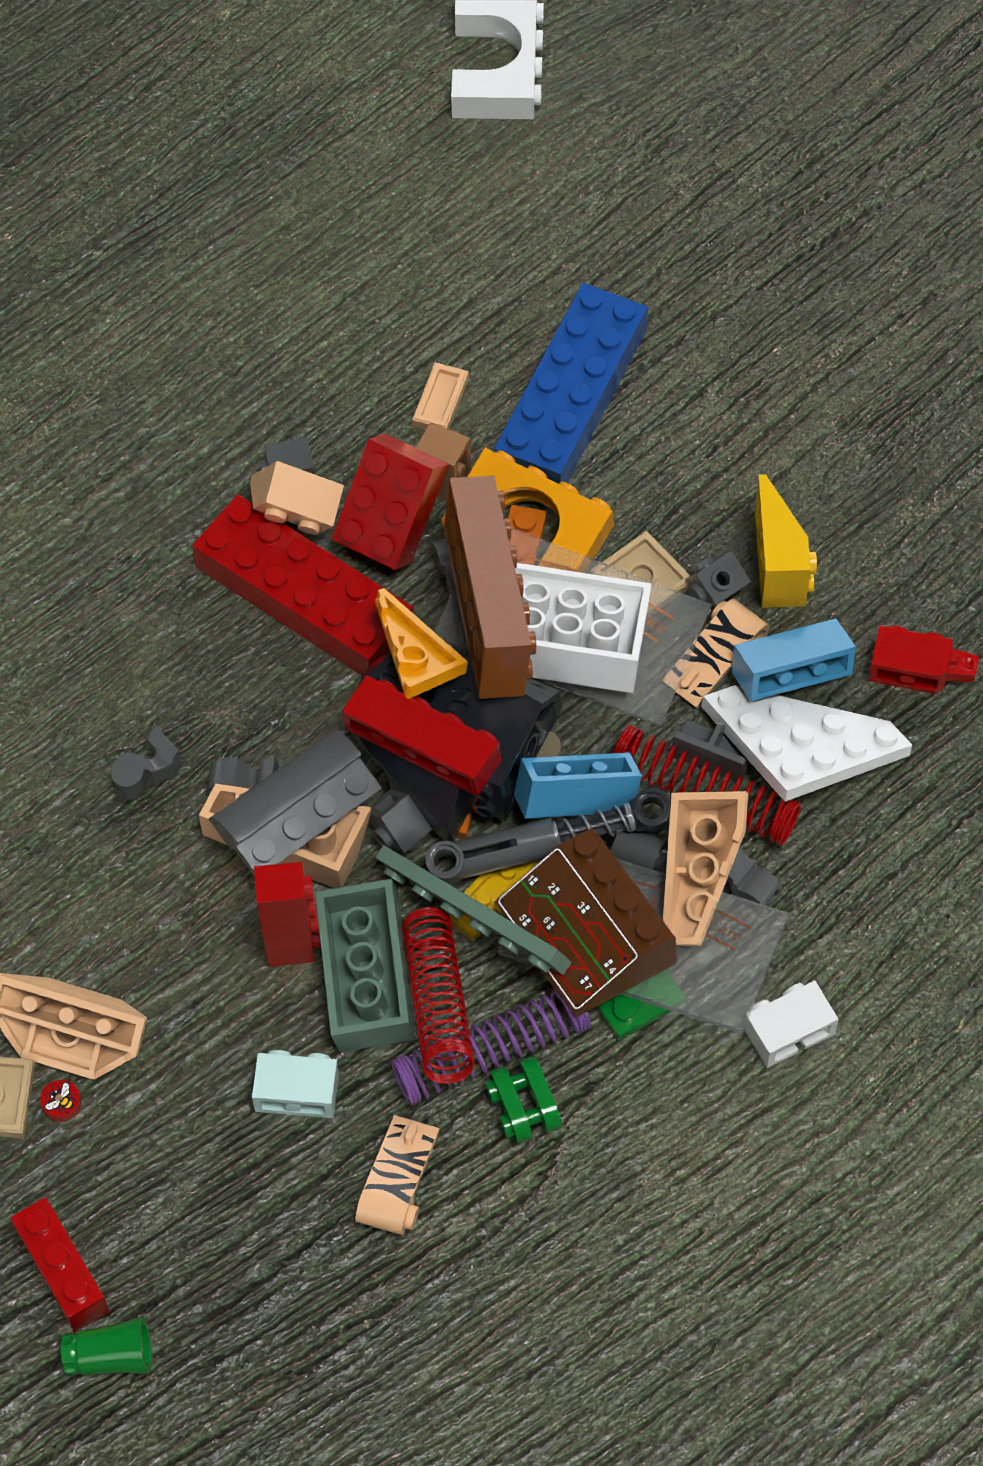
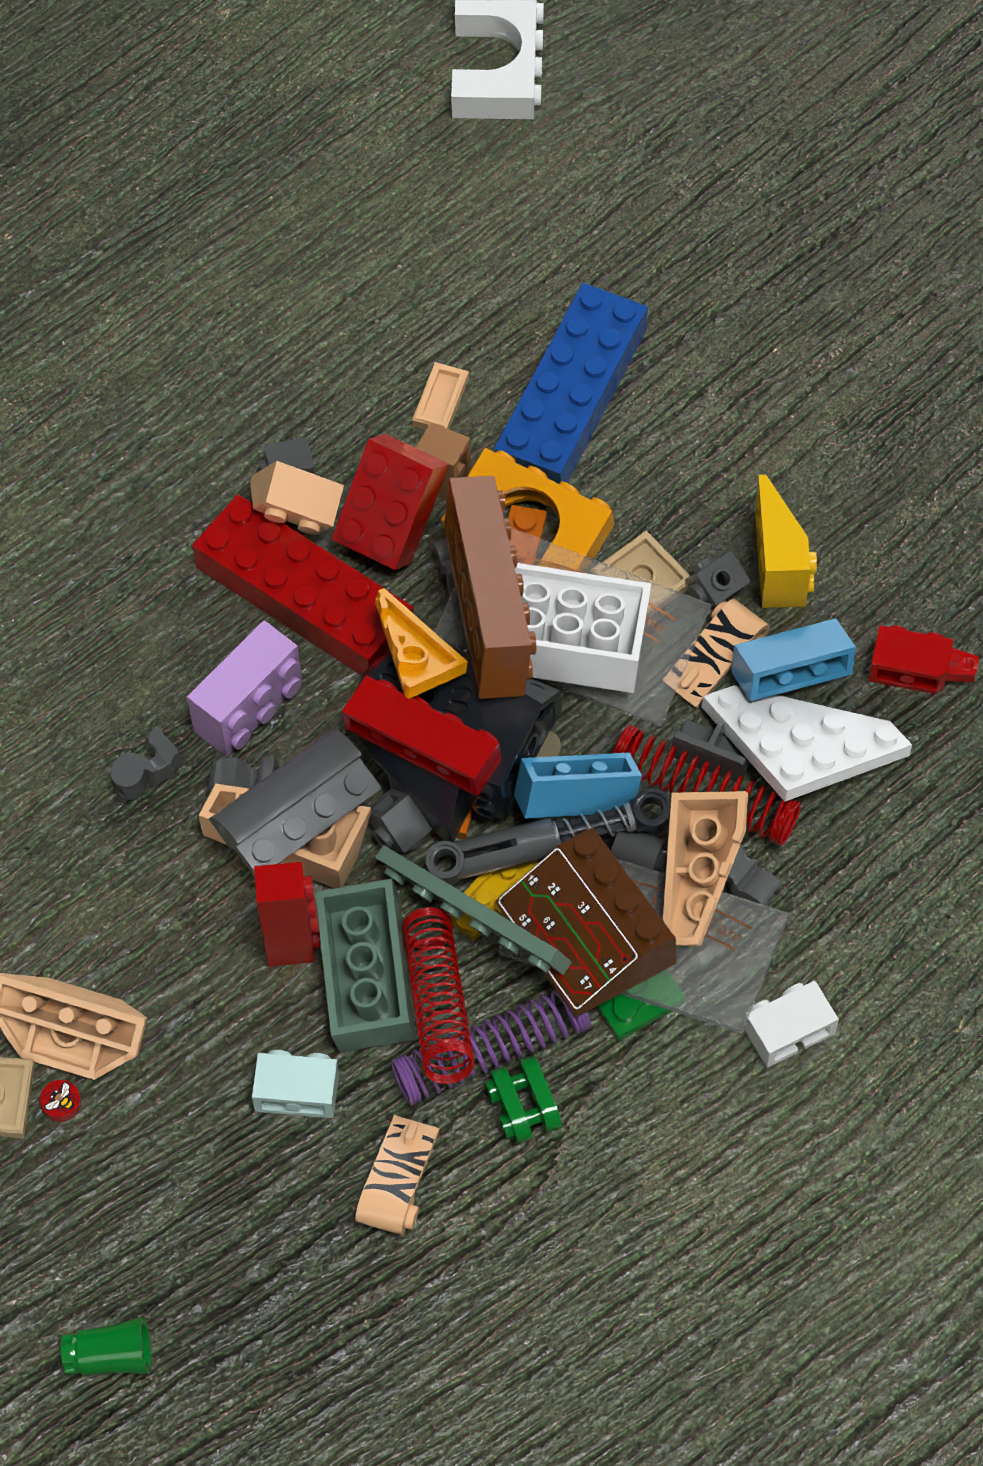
(60, 1264): red brick -> none
(245, 689): none -> lavender brick

